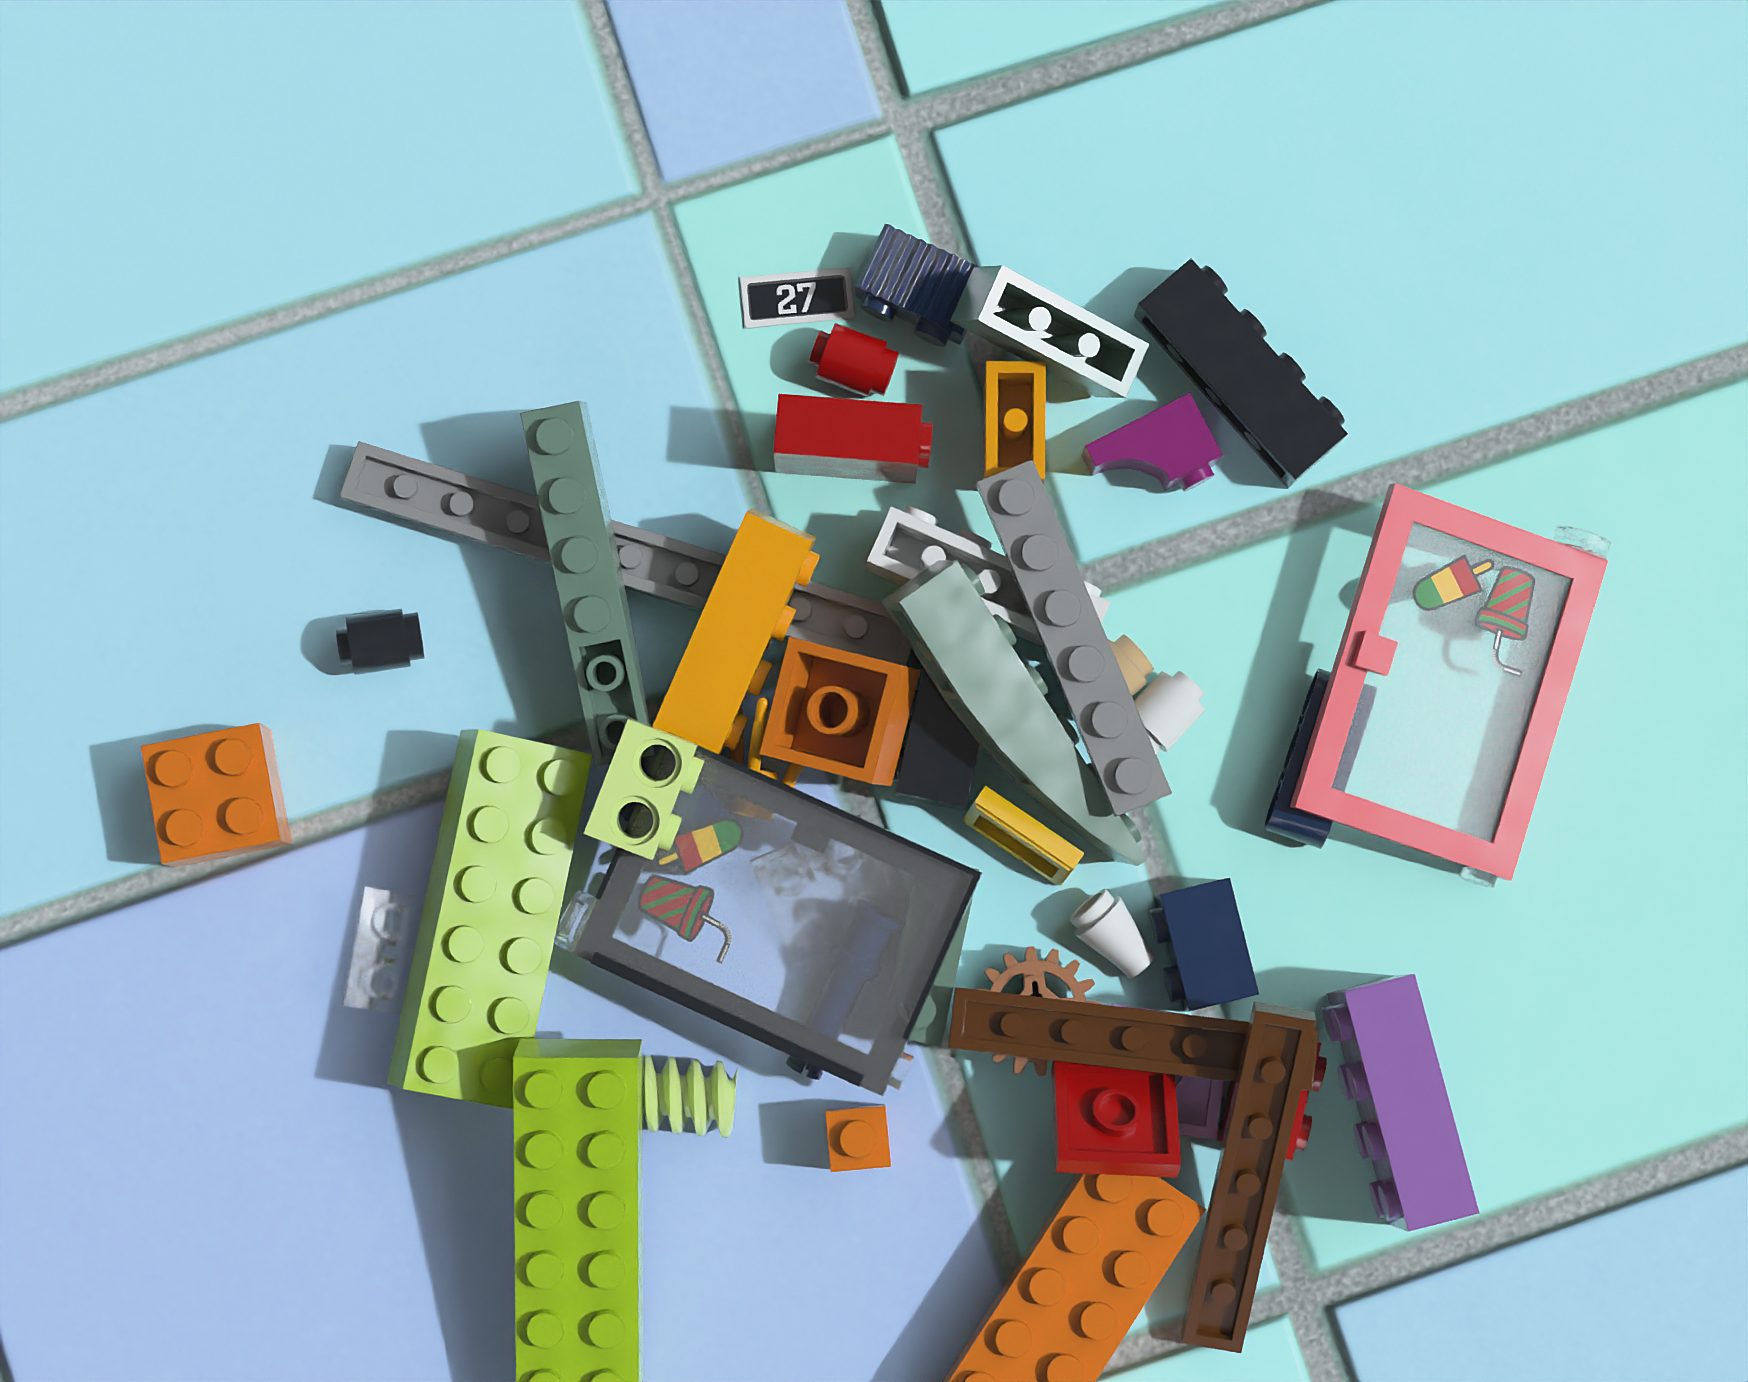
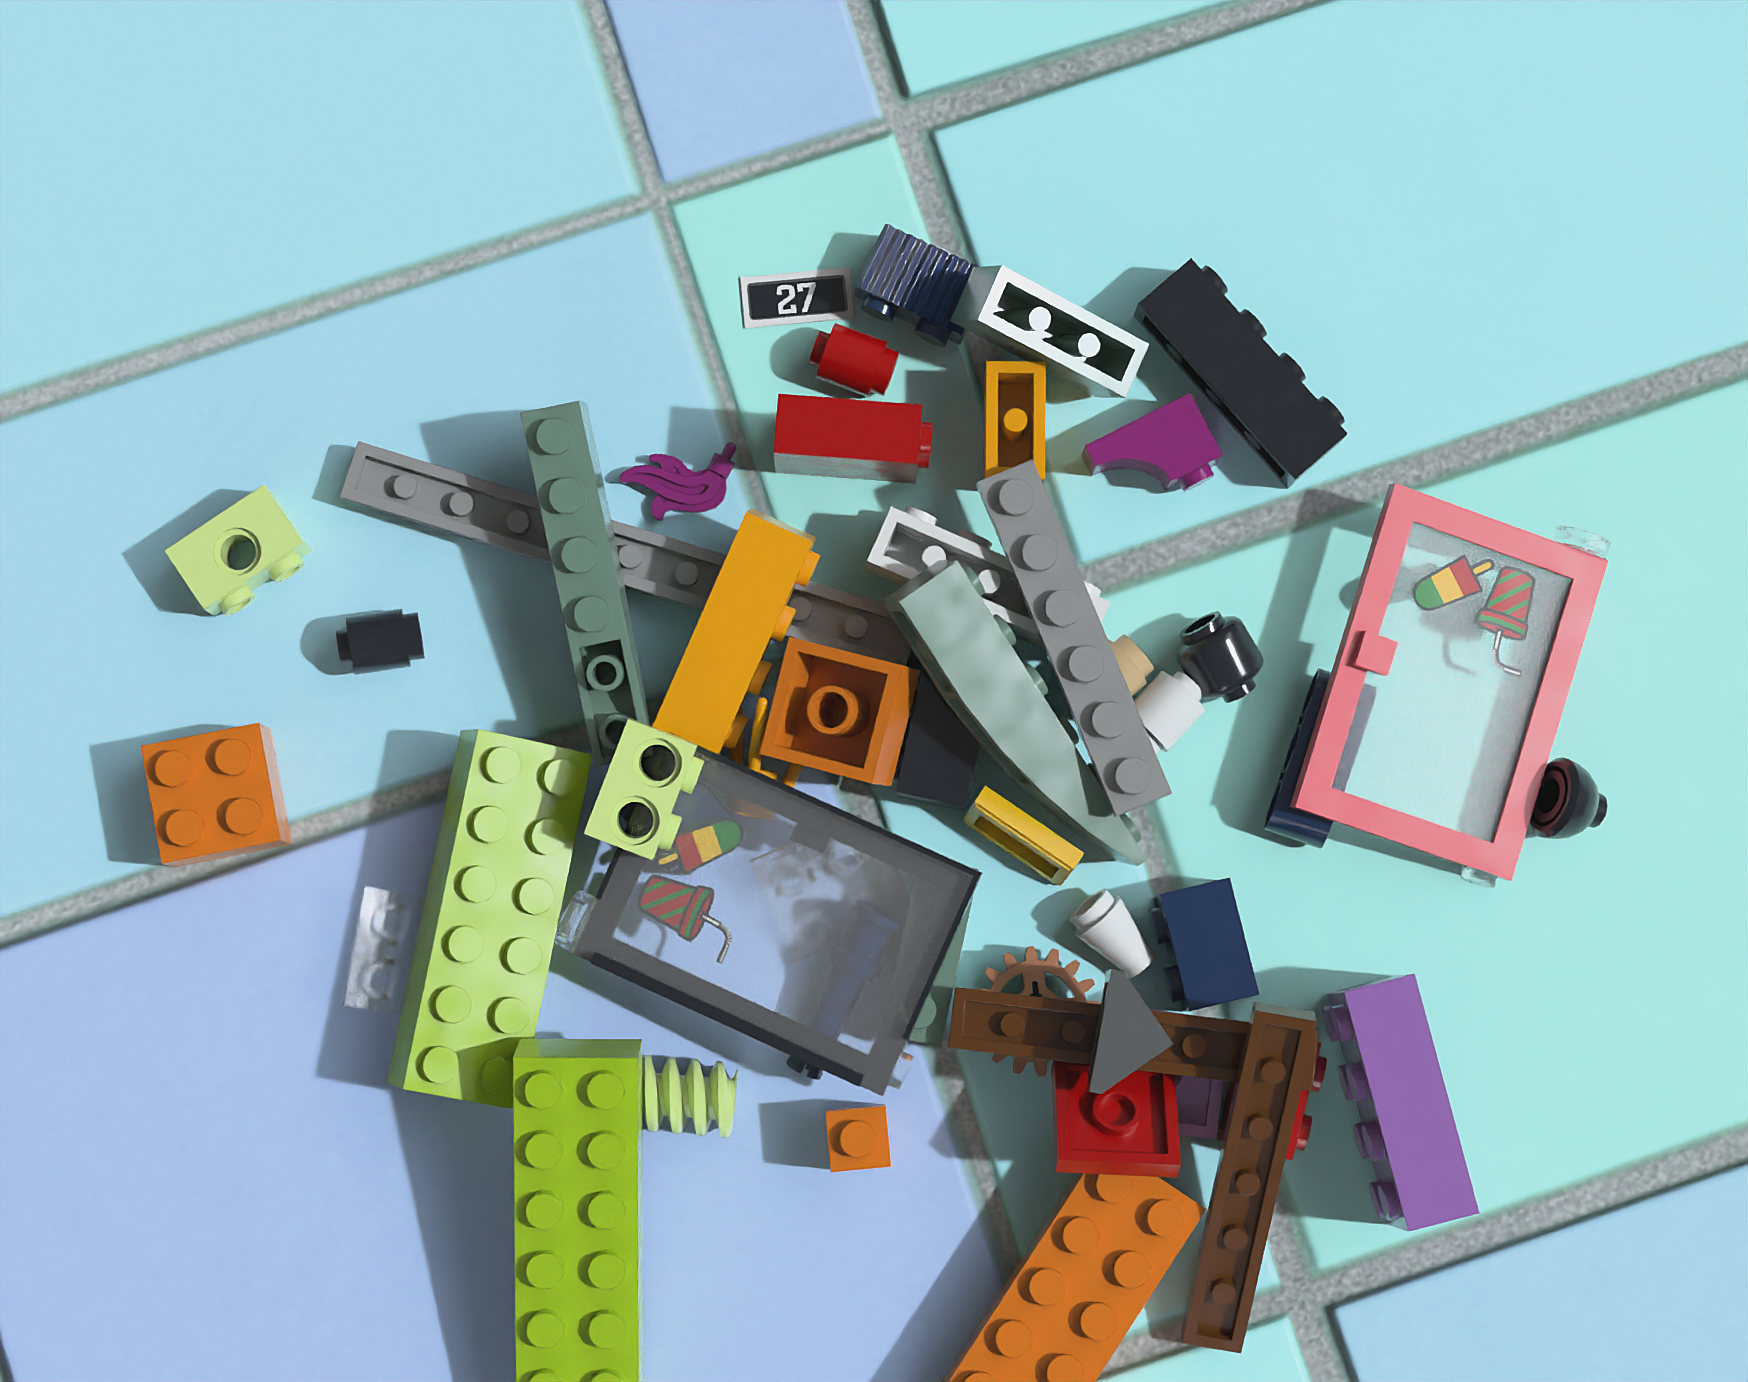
(205, 552): none -> yellowish green brick
(679, 486): none -> magenta piece
(1124, 1034): none -> dark grey slope
(1219, 656): none -> black head
(1567, 801): none -> black brick

